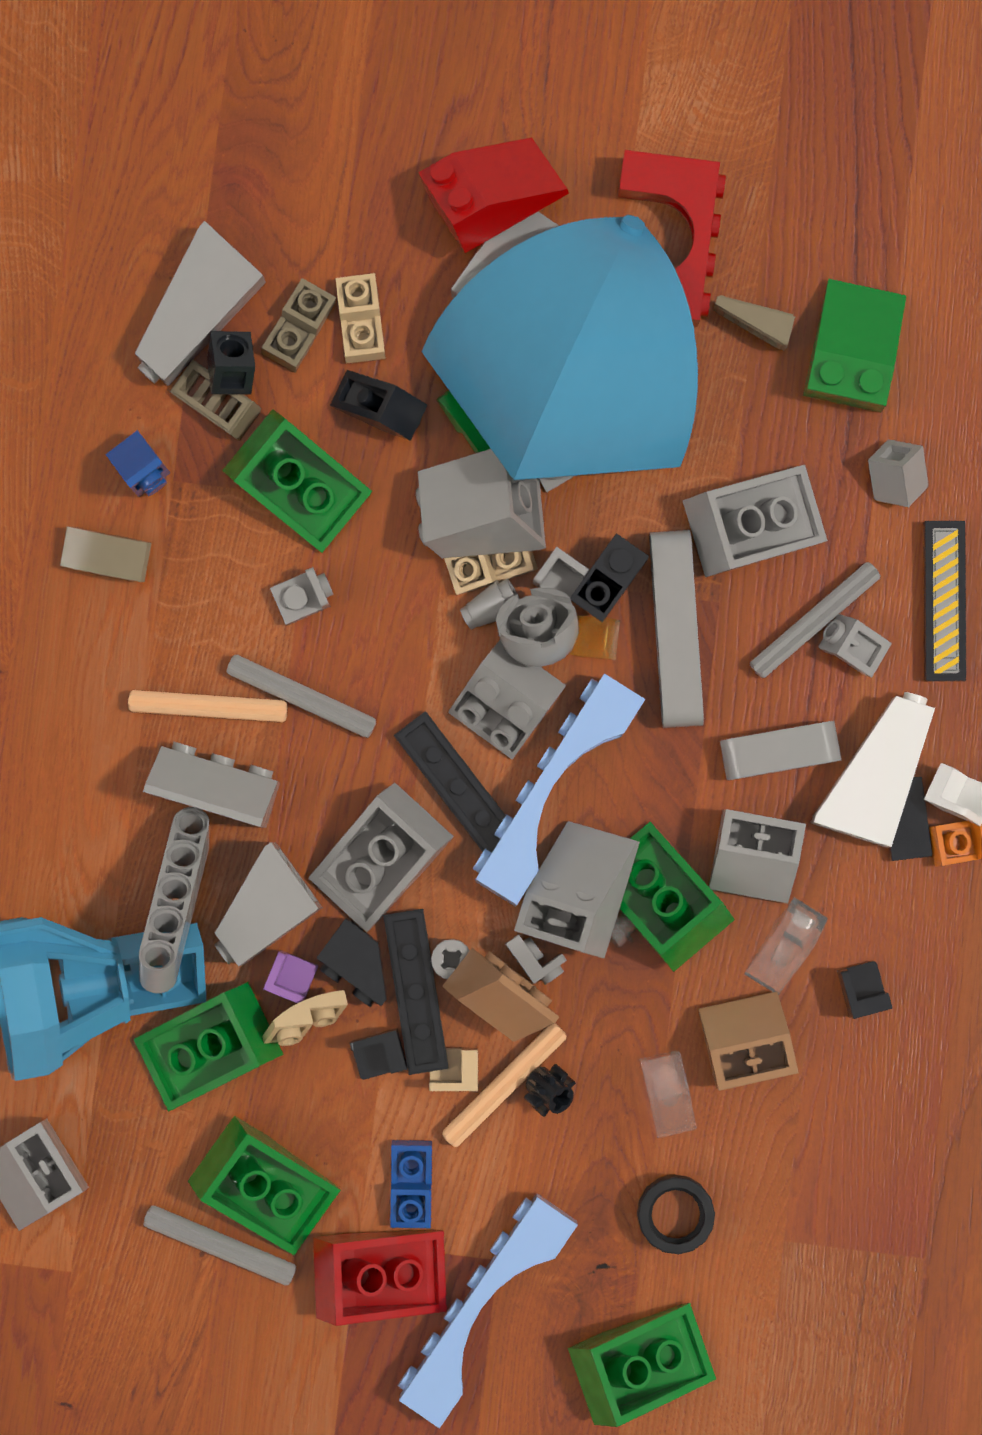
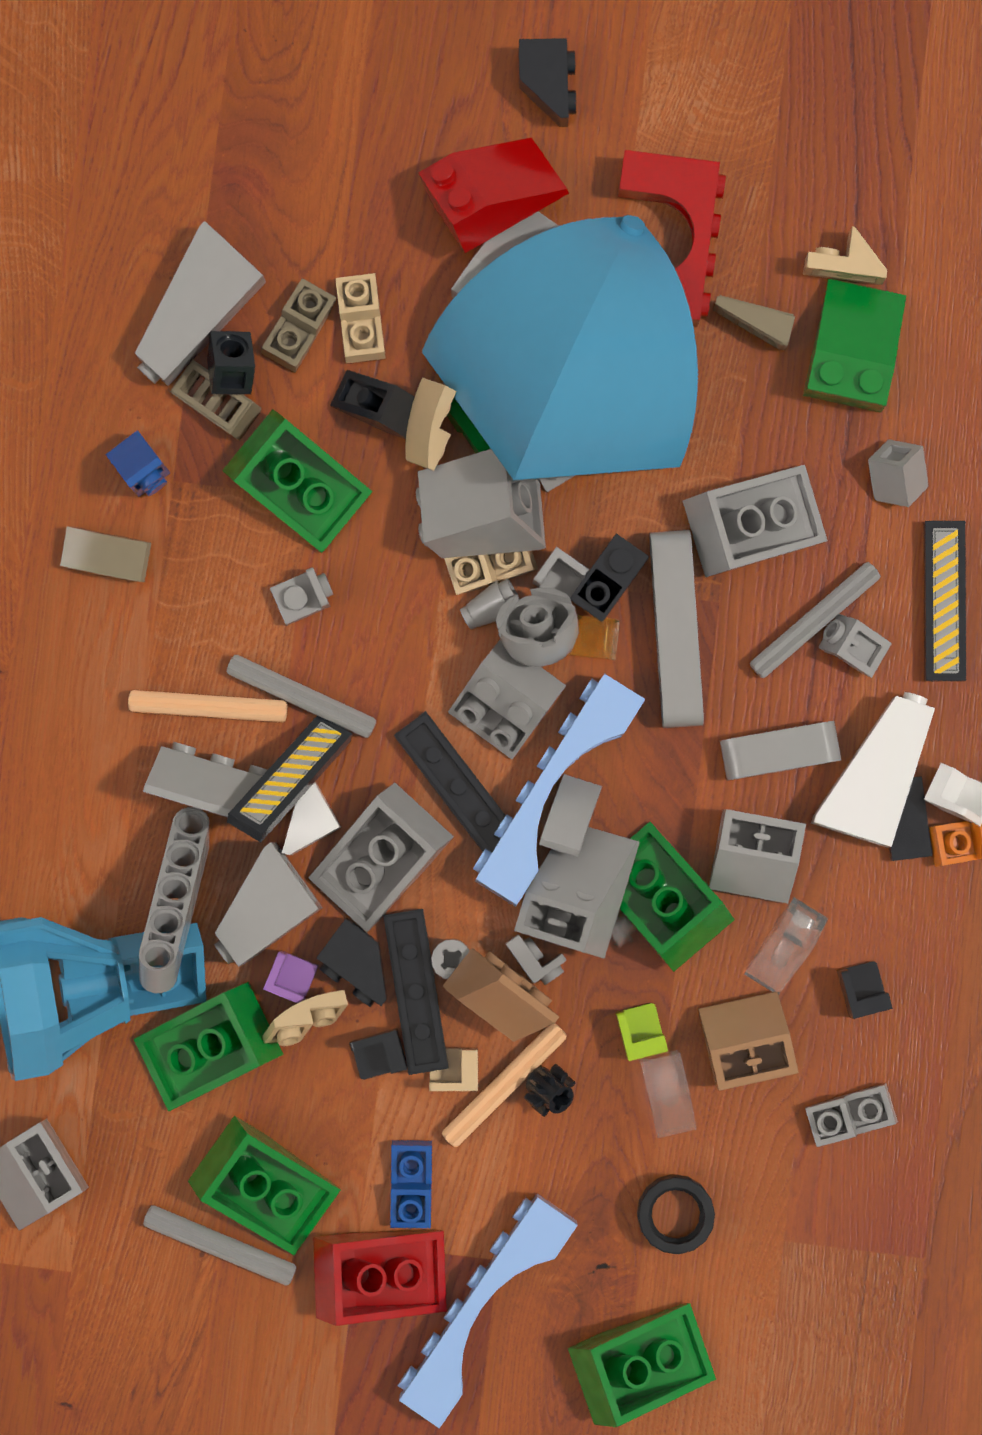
(289, 778): none -> tile
(310, 821): none -> white slope
(424, 437): none -> tan slope
(544, 76): none -> black slope
(570, 815): none -> light grey slope
(641, 1031): none -> lime panel
(851, 1115): none -> light grey slope
(857, 265): none -> tan slope

